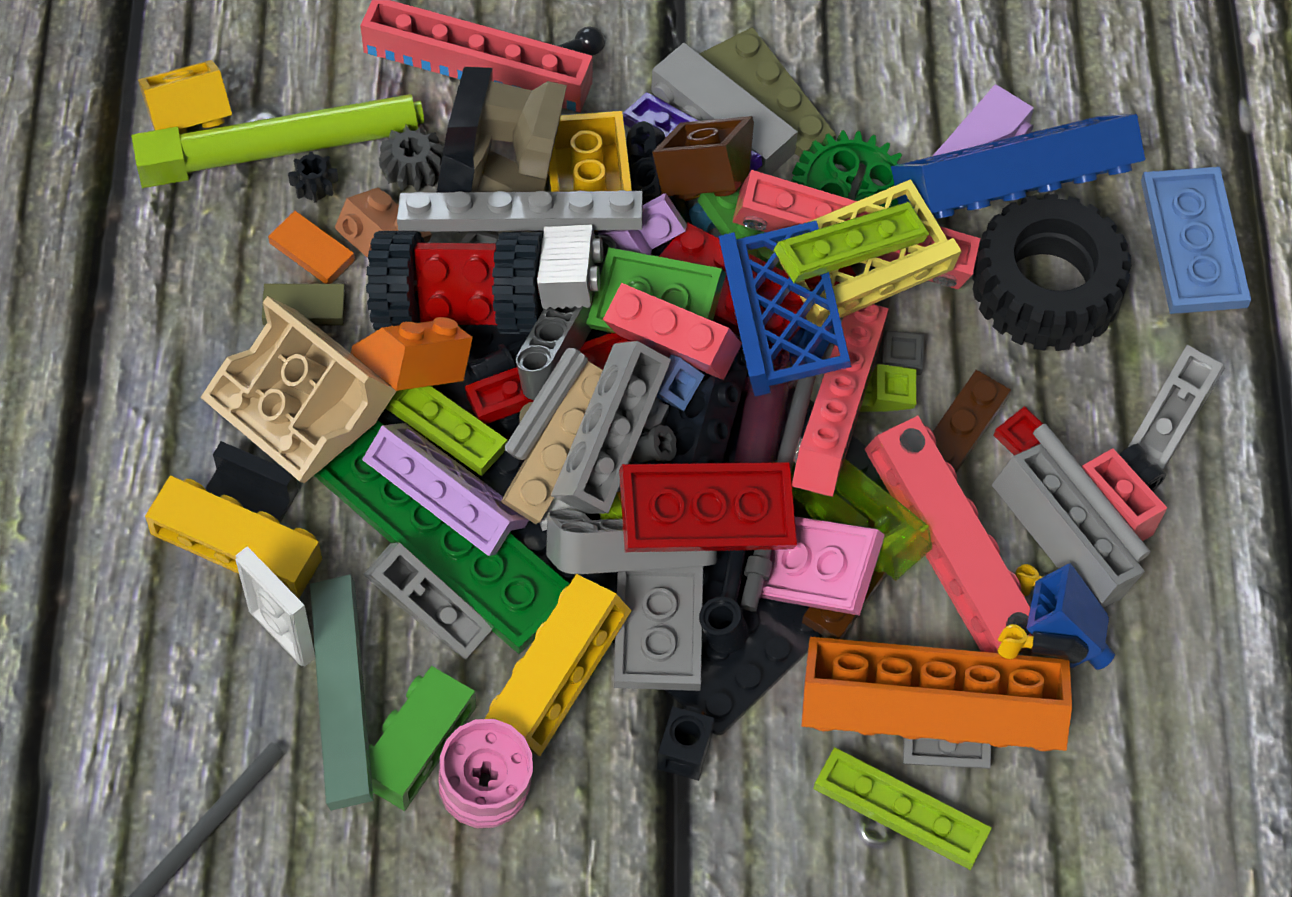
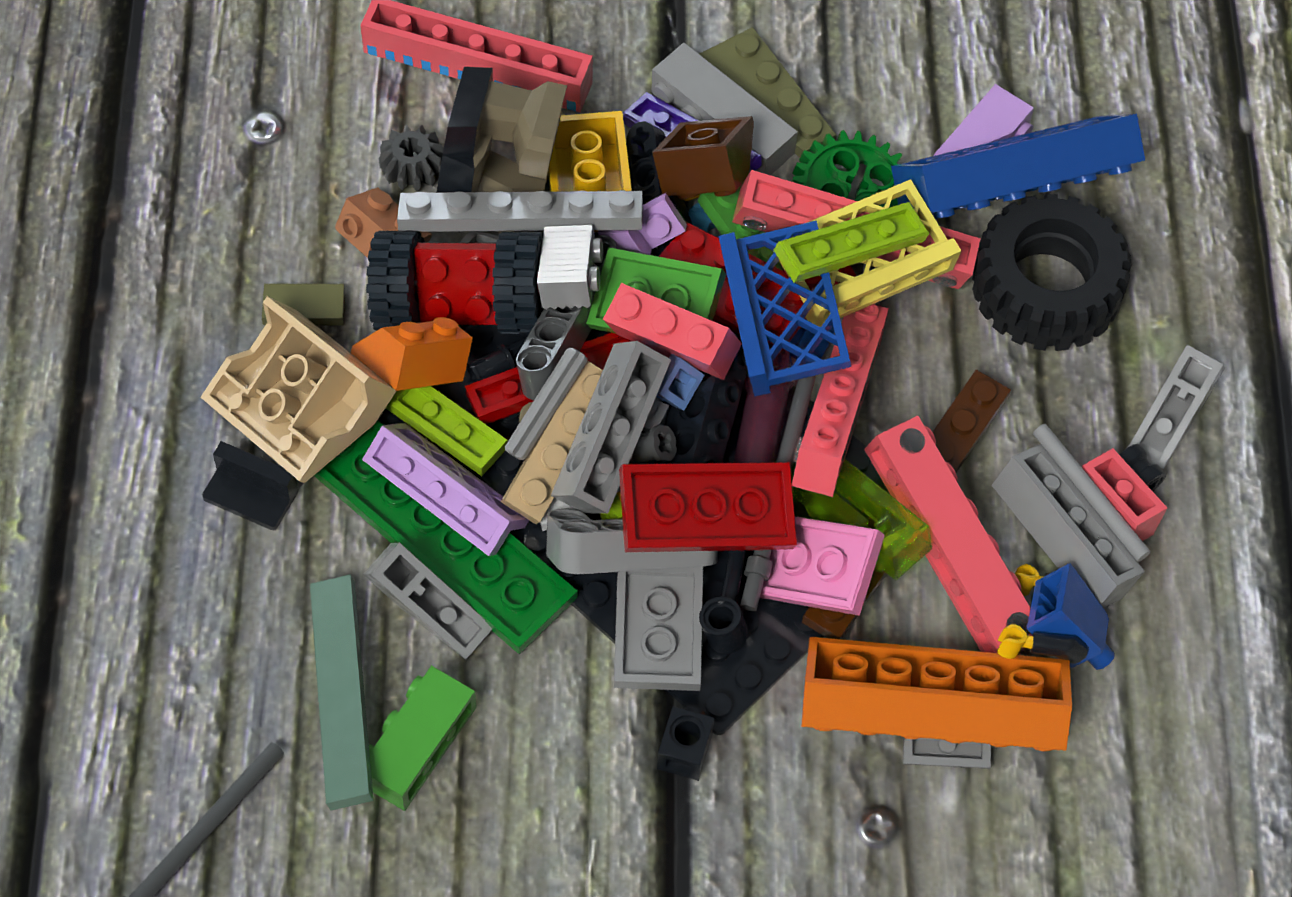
(169, 156): lime brick -> none
(186, 97): yellow slope -> none
(222, 528): yellow brick -> none
(275, 607): white tile -> none
(311, 248): orange tile -> none
(313, 177): black gear -> none
(490, 749): bright pink wheel -> none
(559, 661): yellow brick -> none
(587, 41): black bar -> none
(890, 389): lime slope -> none
(902, 808): lime plate -> none
(903, 350): dark grey tile -> none
(1018, 431): red tile -> none
(1195, 240): medium blue plate -> none

